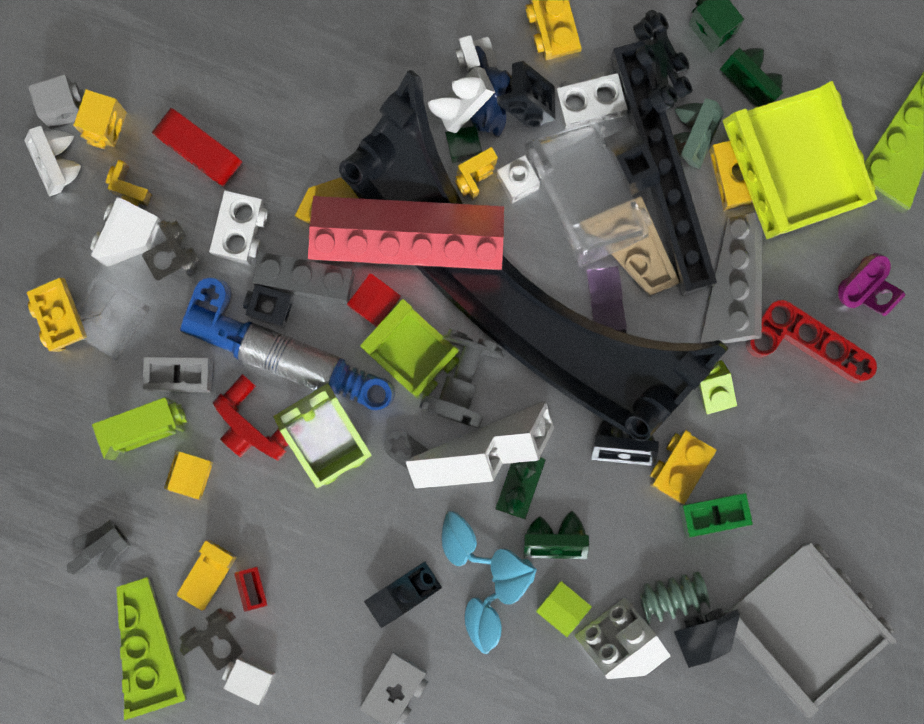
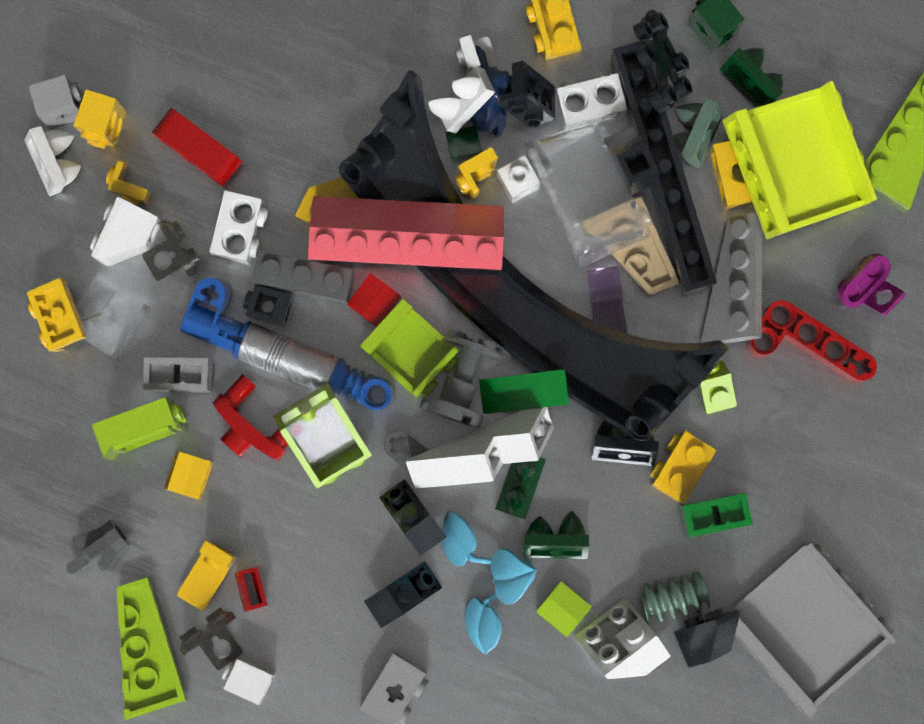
(412, 517): none -> black slope
(524, 391): none -> green sticker

